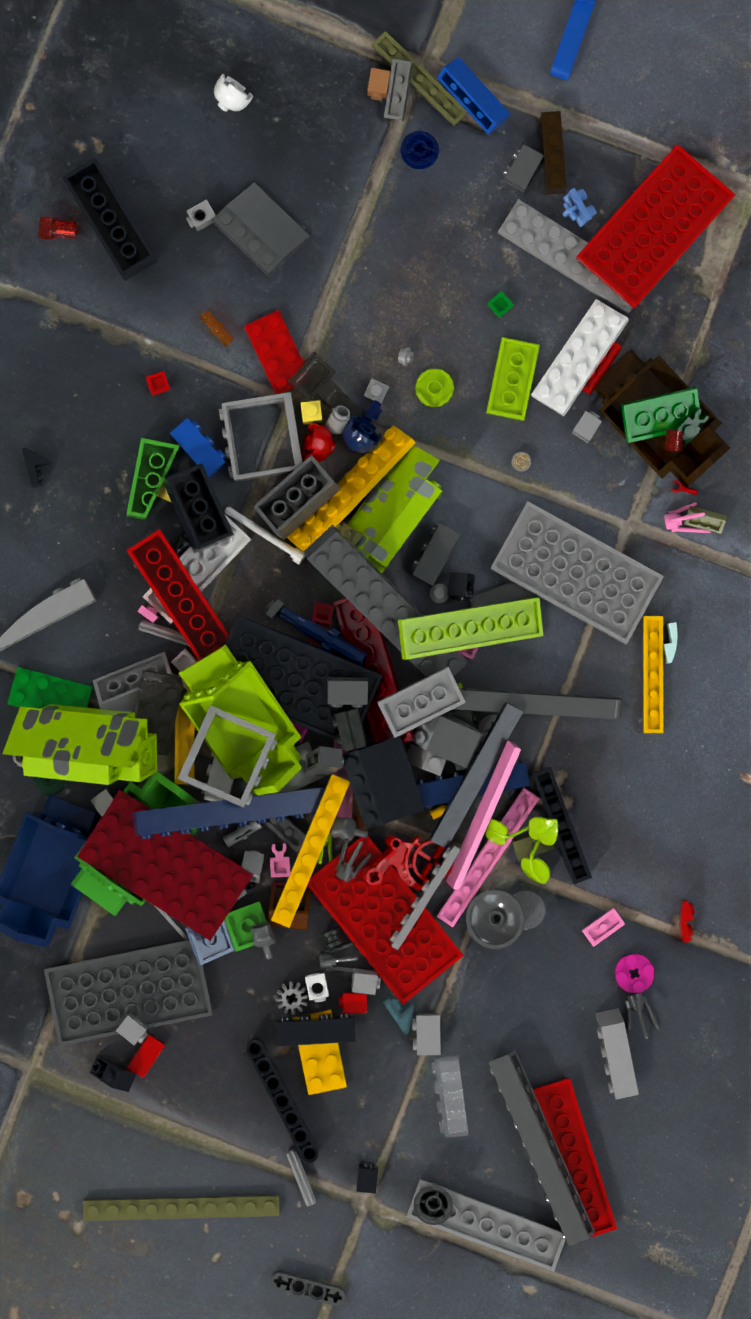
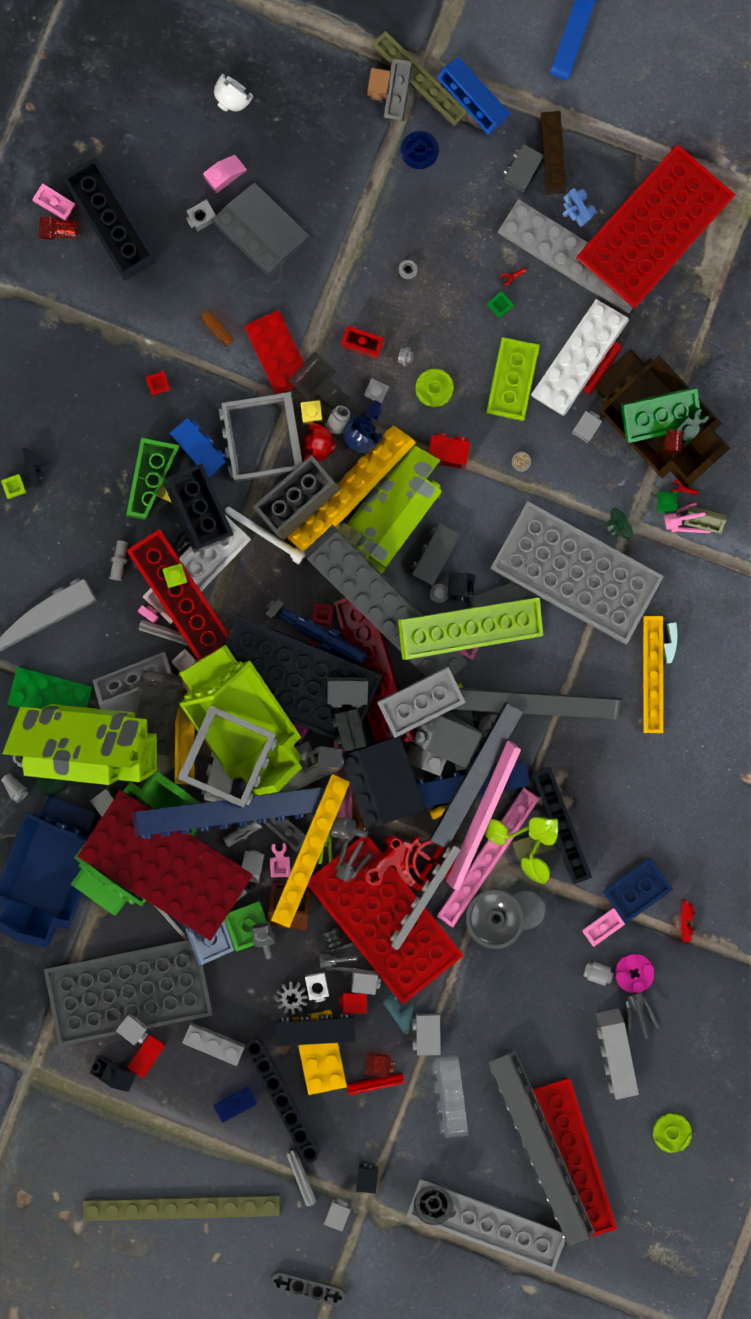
(13, 486): none -> lime plate
(15, 789): none -> light grey cone
(54, 202): none -> bright pink plate
(119, 560): none -> light grey pin
(175, 575): none -> lime plate
(213, 1044): none -> light grey brick
(224, 173): none -> bright pink slope
(235, 1104): none -> clear blue plate
(337, 1214): none -> light grey brick
(362, 342): none -> red brick
(374, 1084): none -> red axle
(379, 1065): none -> clear red brick
(408, 263): none -> light grey plate
(450, 451): none -> red brick
(512, 276): none -> red hand
(598, 973): none -> light grey brick
(619, 524): none -> clear green piece
(637, 890): none -> dark blue plate
(667, 502): none -> green plate
(672, 1132): none -> lime tile

